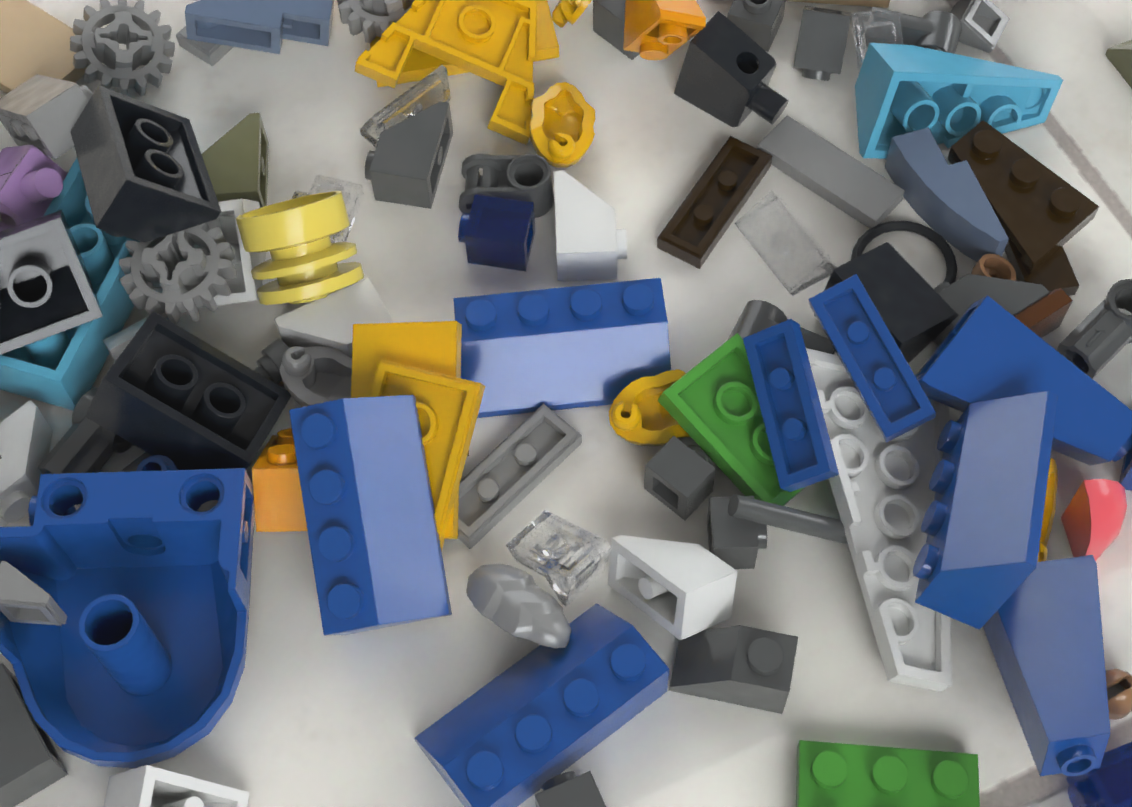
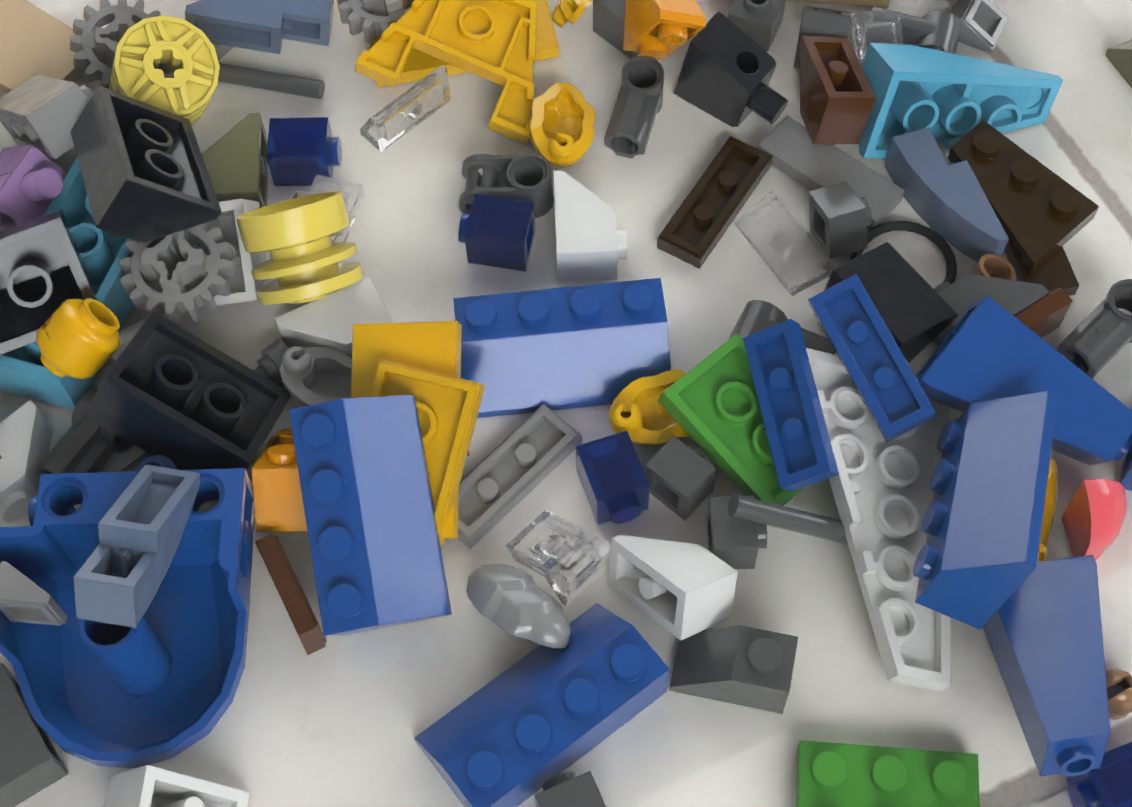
(78, 338): none -> yellow head
(135, 546): none -> sand blue slope
(184, 50): none -> light yellow wheel
(271, 81): none -> dark grey bar
(291, 593): none -> reddish brown tile
(301, 150): none -> clear blue brick
(411, 158): dark grey slope -> none
(612, 478): none -> clear blue brick
(635, 106): none -> dark grey piece
(833, 91): none -> reddish brown slope
(839, 219): none -> dark grey plate

